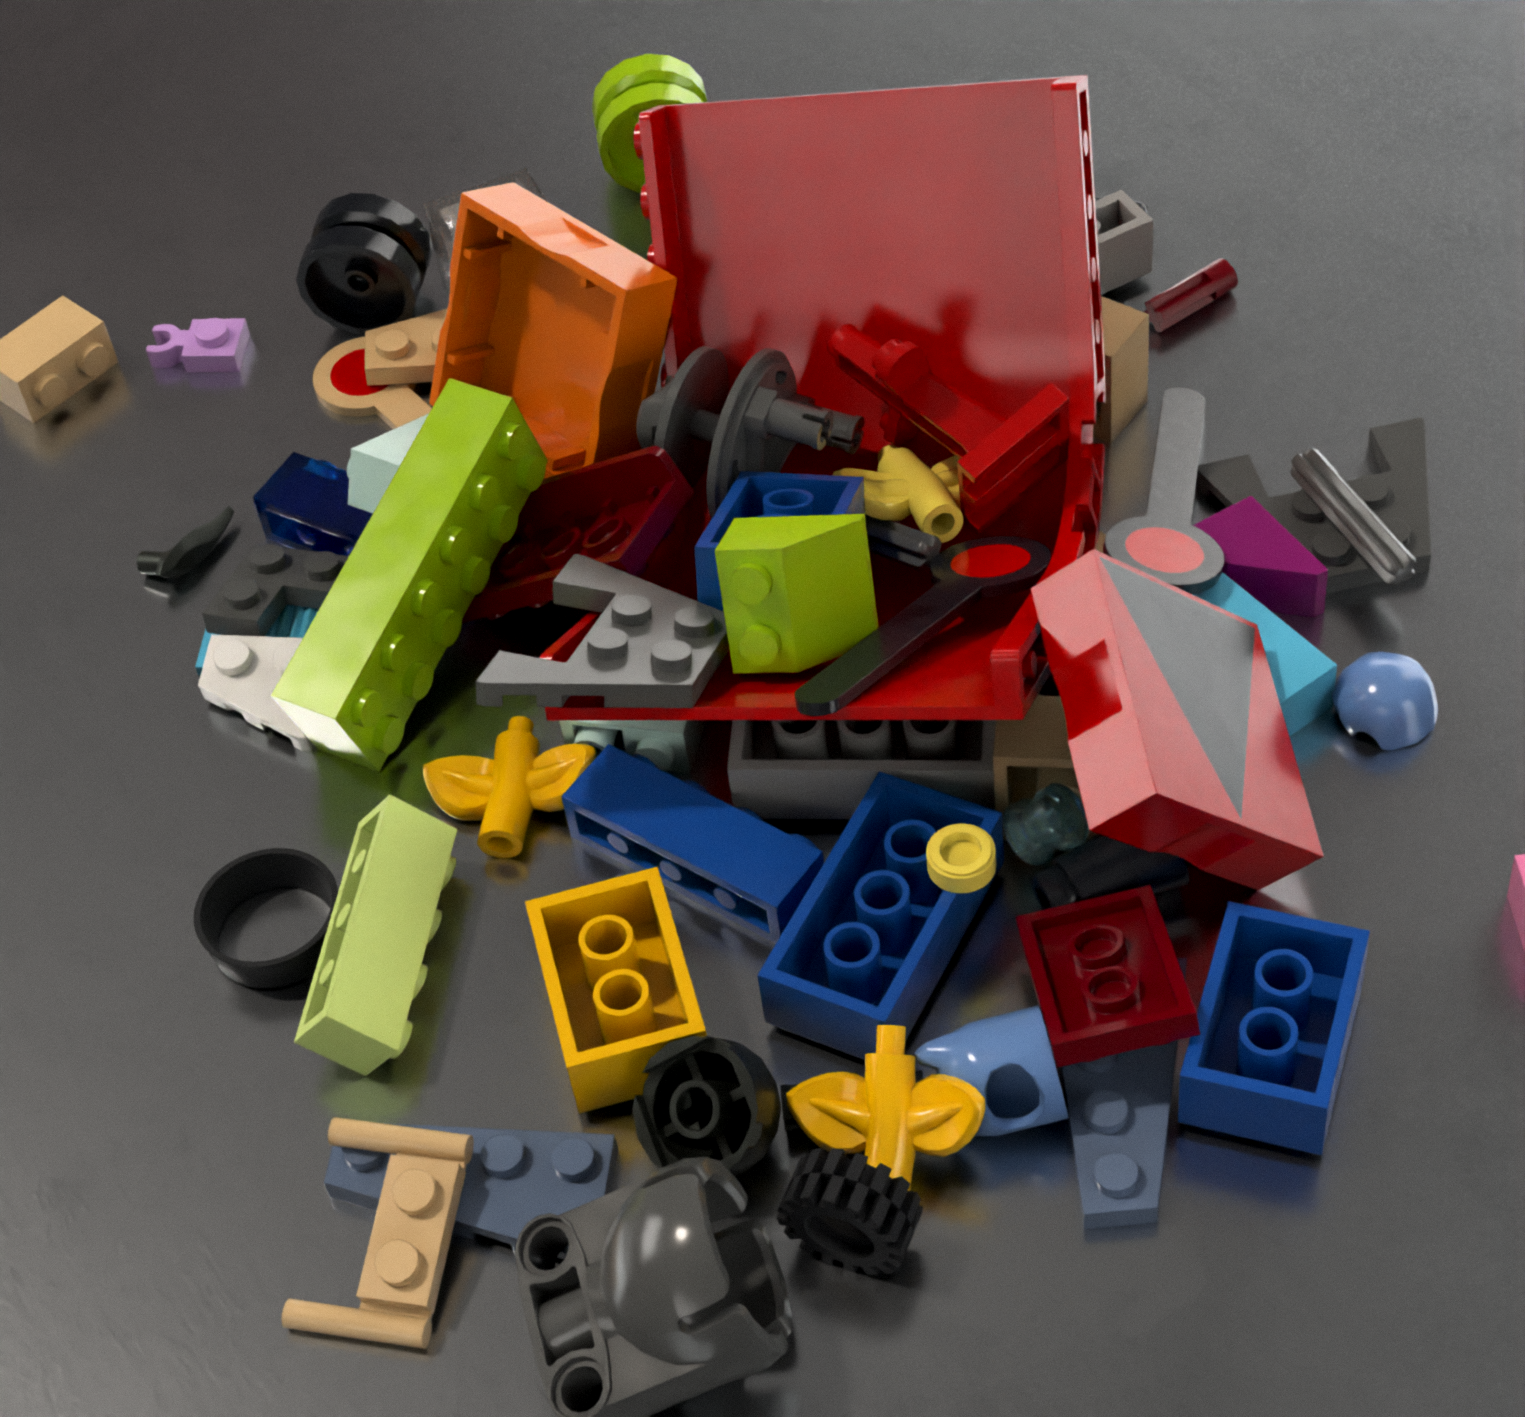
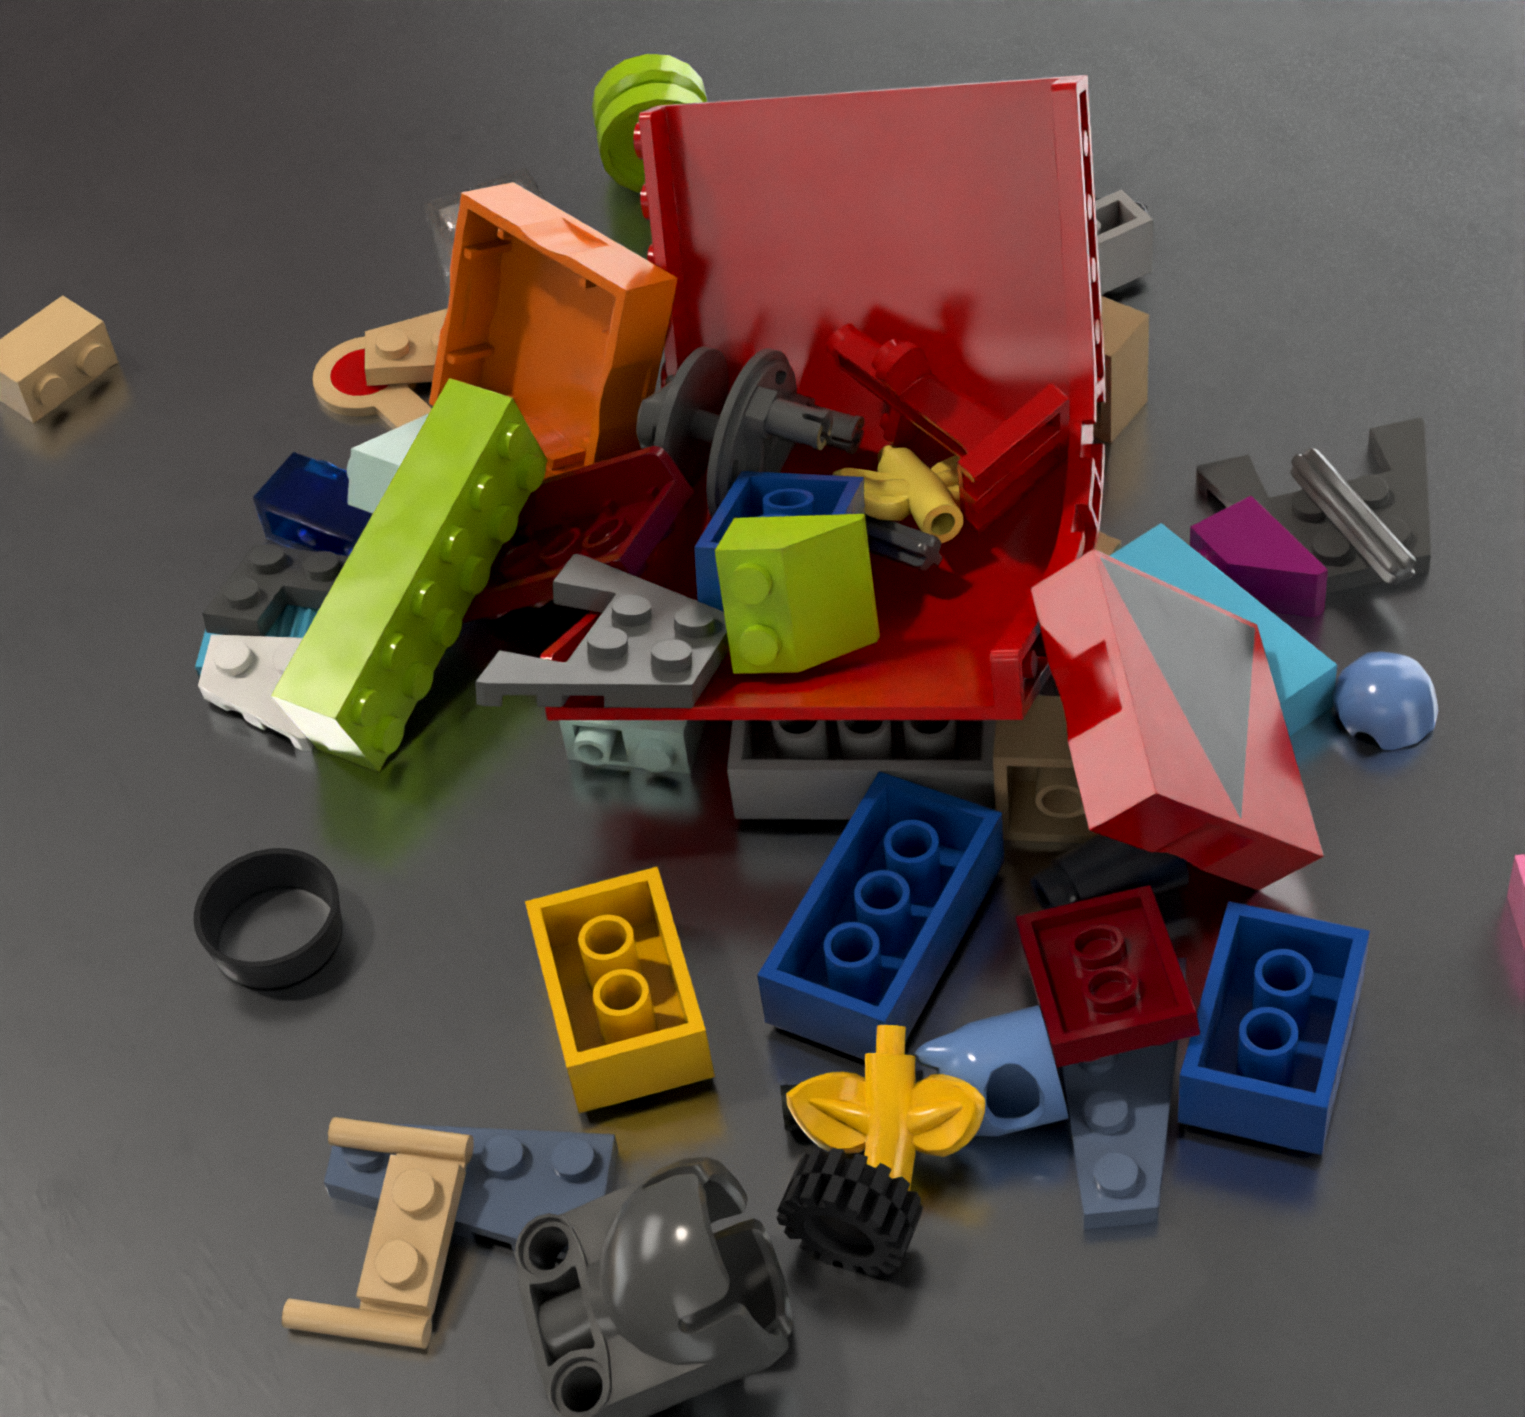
(188, 551): pearl dark grey bar -> none
(205, 347): lavender plate -> none
(364, 263): black wheel -> none
(378, 937): yellowish green brick -> none
(507, 787): yellow plant -> none
(697, 841): blue brick -> none
(707, 1102): pearl dark grey cylinder -> none
(960, 579): black piece -> none
(961, 858): light yellow tile -> none
(1045, 824): clear light blue wheel -> none
(1164, 539): piece -> none
(1191, 294): dark red piece -> none

